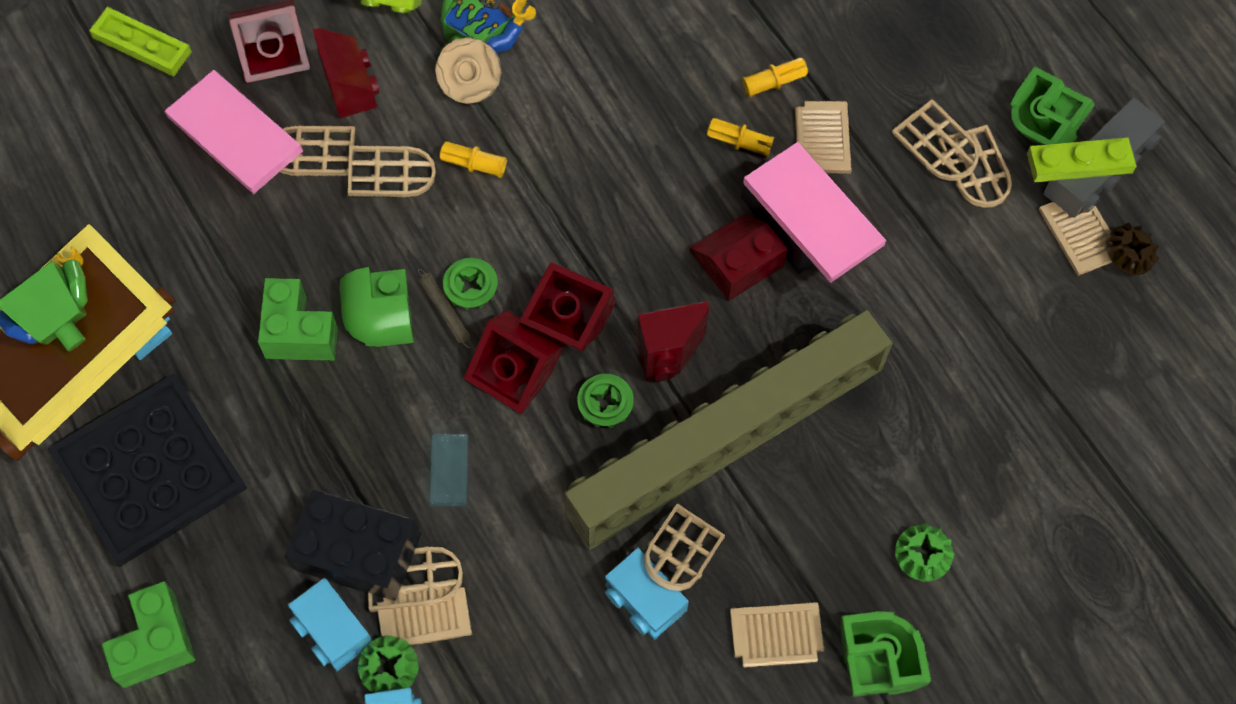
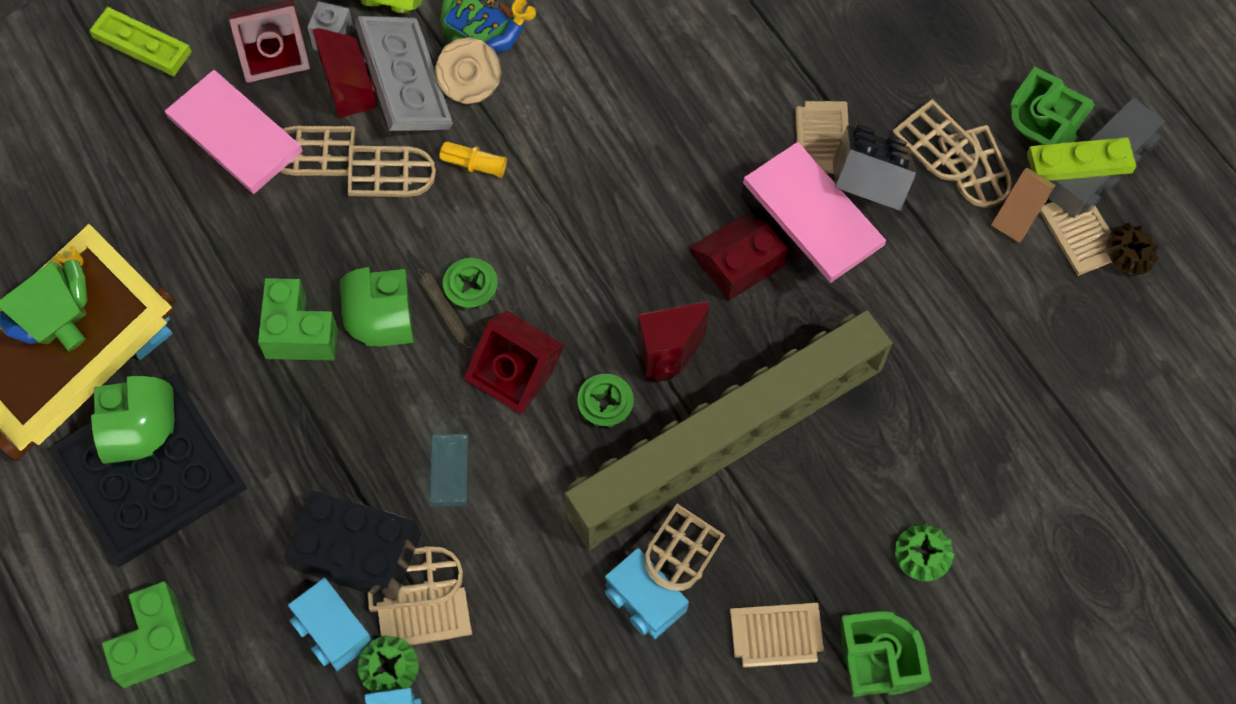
(132, 418): none -> bright green brick
(332, 19): none -> light grey brick
(403, 74): none -> light grey tile
(568, 307): dark red slope -> none
(740, 136): yellow axle -> none
(774, 76): yellow axle -> none
(874, 166): none -> brick
(1023, 205): none -> medium nougat tile

